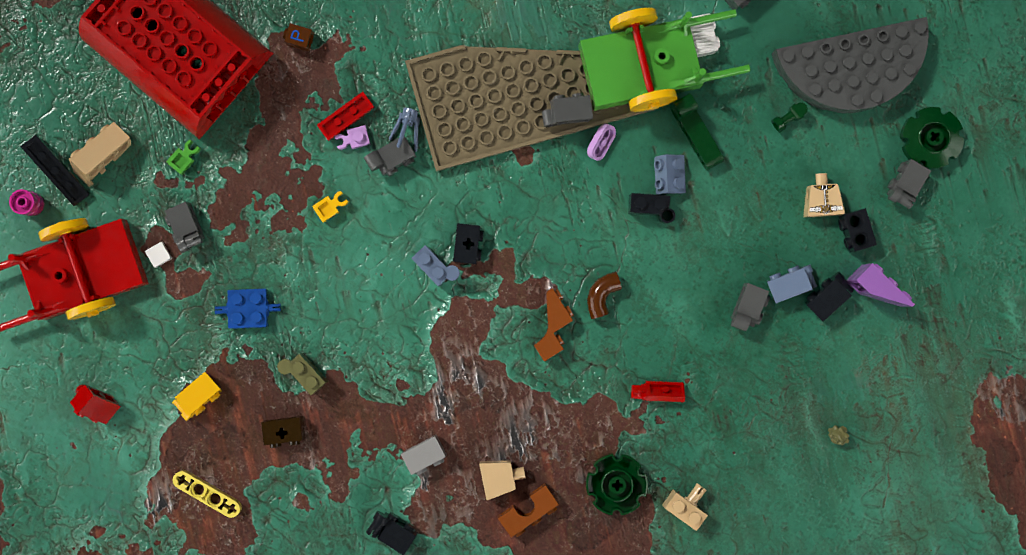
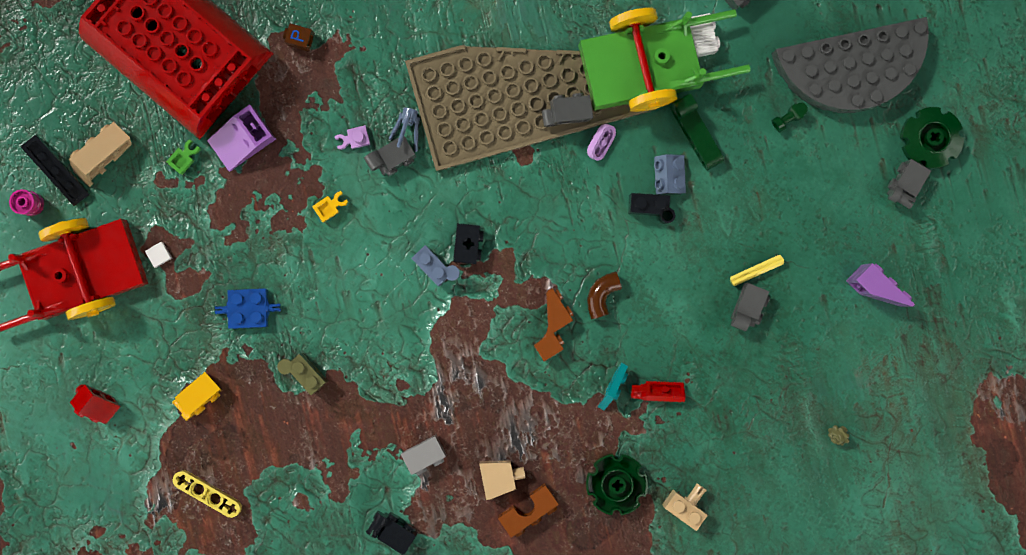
(185, 226): dark grey hinge -> none
(241, 138): none -> medium lavender slope
(272, 428): dark brown brick -> none
(345, 116): red plate -> none
(613, 390): none -> teal wing
(757, 270): none -> light yellow axle
(791, 283): sand blue hinge -> none
(823, 198): tan torso -> none
(830, 296): black hinge -> none
(862, 228): black brick -> none

